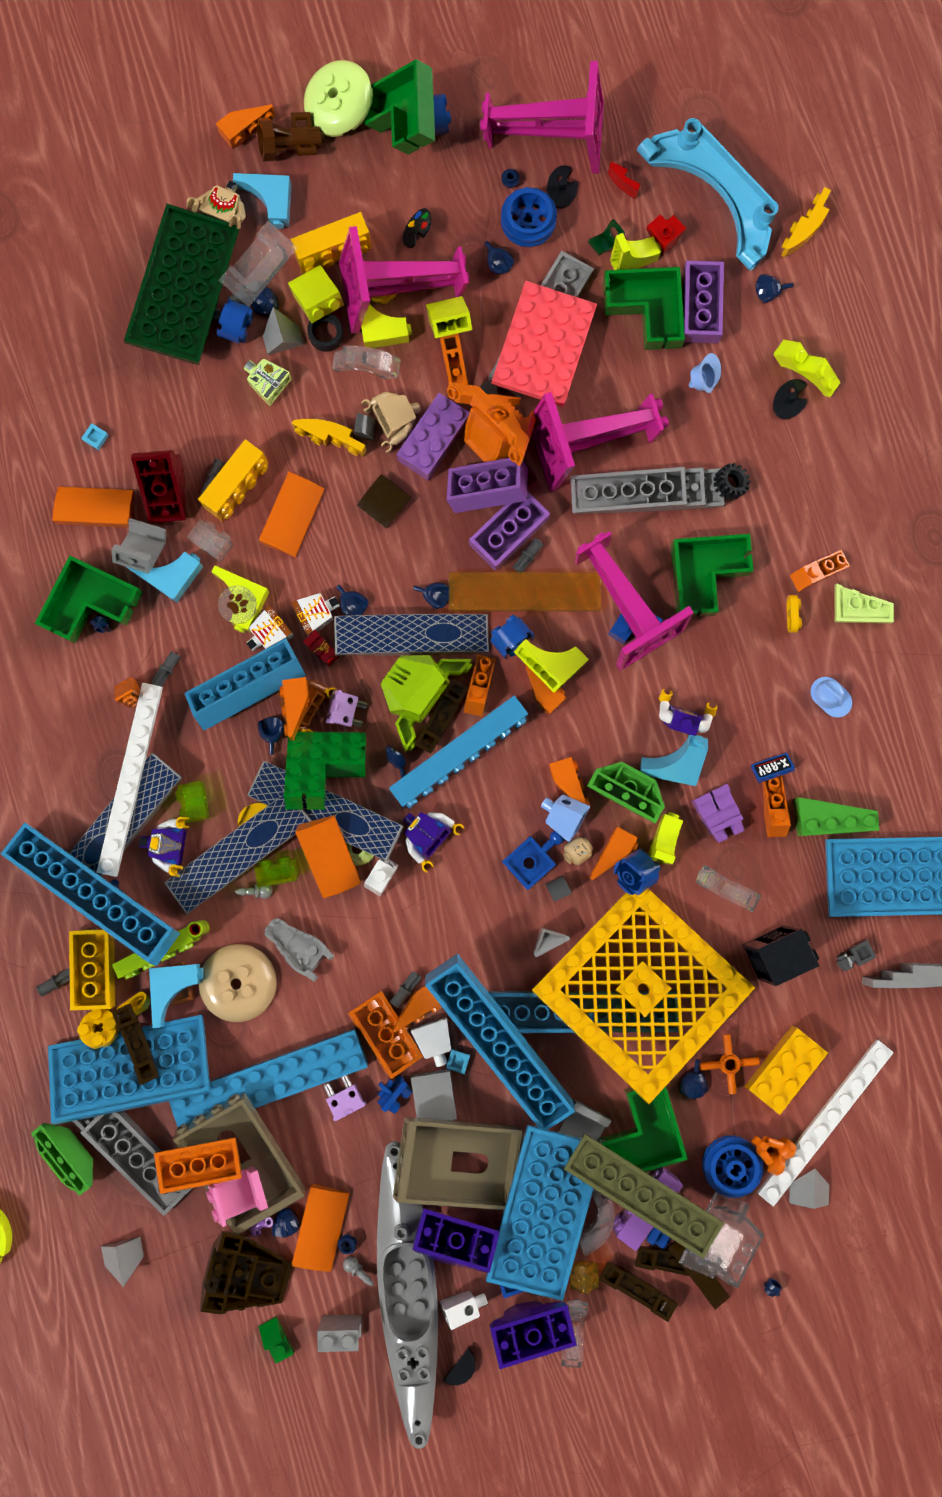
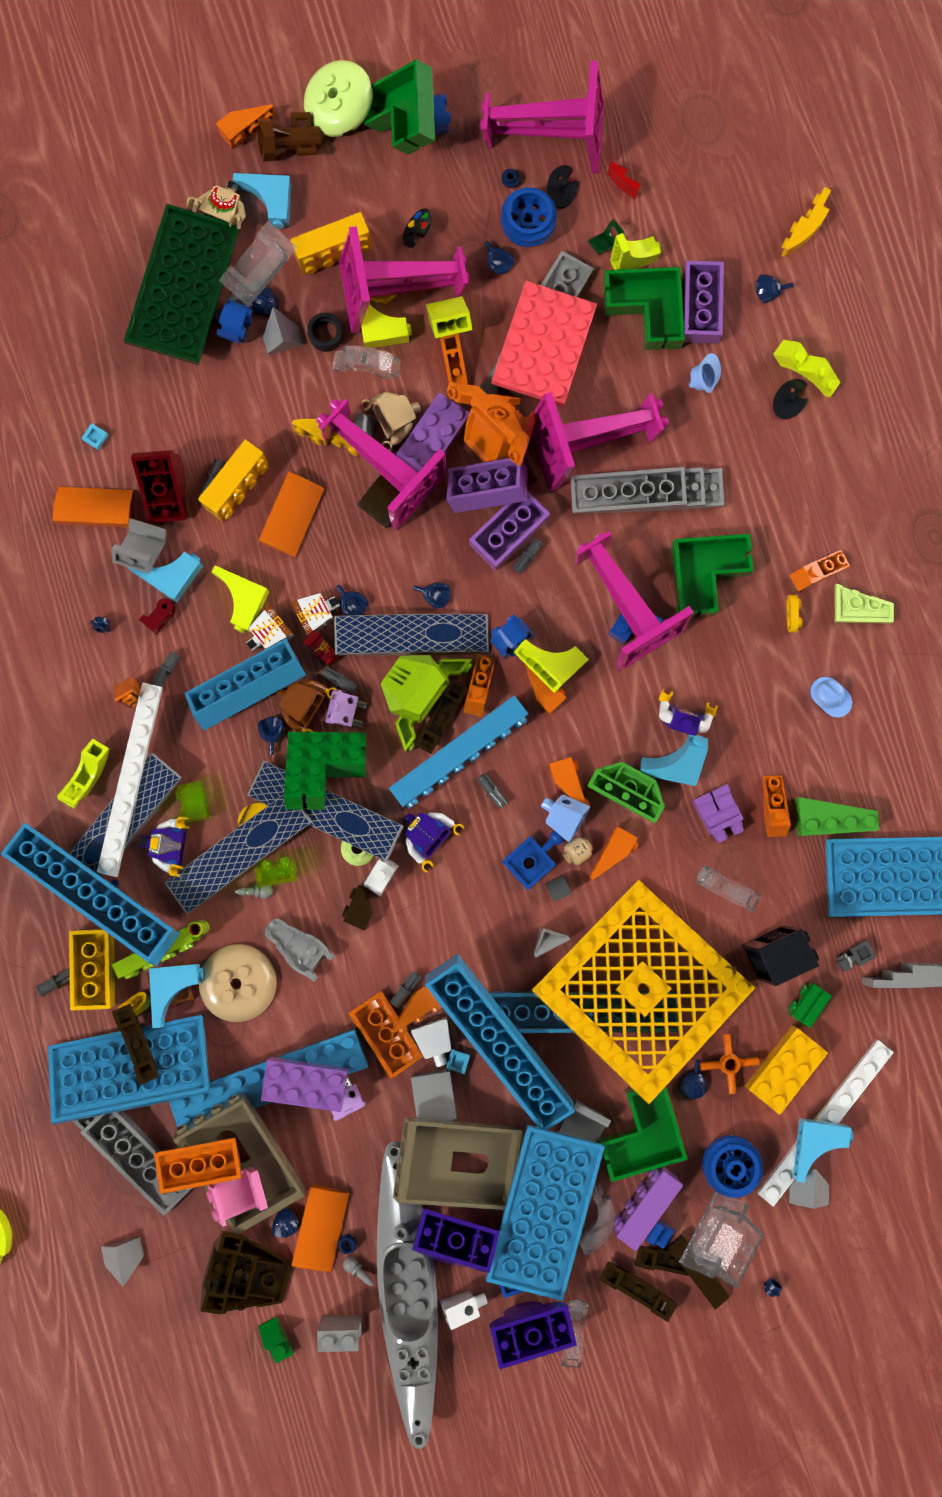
(65, 1156): bright green wedge -> none
(80, 591): green piece -> none
(88, 772): none -> neon yellow arch
(88, 1025): yellow plate -> none
(160, 616): none -> dark red leg
(210, 540): clear brick -> none
(237, 604): clear tile -> none
(255, 1229): medium lavender arm -> none
(267, 379): yellowish green torso -> none
(296, 700): orange slope -> none
(304, 1084): none -> medium lavender brick
(316, 293): neon yellow brick -> none
(328, 856): orange slope -> none
(339, 680): none -> dark grey axle
(359, 911): none -> dark brown slope
(390, 1092): blue hips -> none
(396, 759): dark blue piece -> none
(412, 485): none -> dark pink piece
(462, 1369): black tile -> none
(492, 790): none -> dark grey axle
(524, 591): clear yellow plate -> none
(584, 1276): clear yellow brick -> none
(636, 872): blue brick -> none
(644, 1196): olive plate -> none
(665, 839): neon yellow arch -> none
(666, 232): red brick -> none
(709, 160): medium azure panel -> none
(739, 477): black tyre -> none
(772, 767): tile -> none
(782, 1148): orange piece -> none
(808, 1004): none -> green brick
(815, 1139): none -> medium azure arch

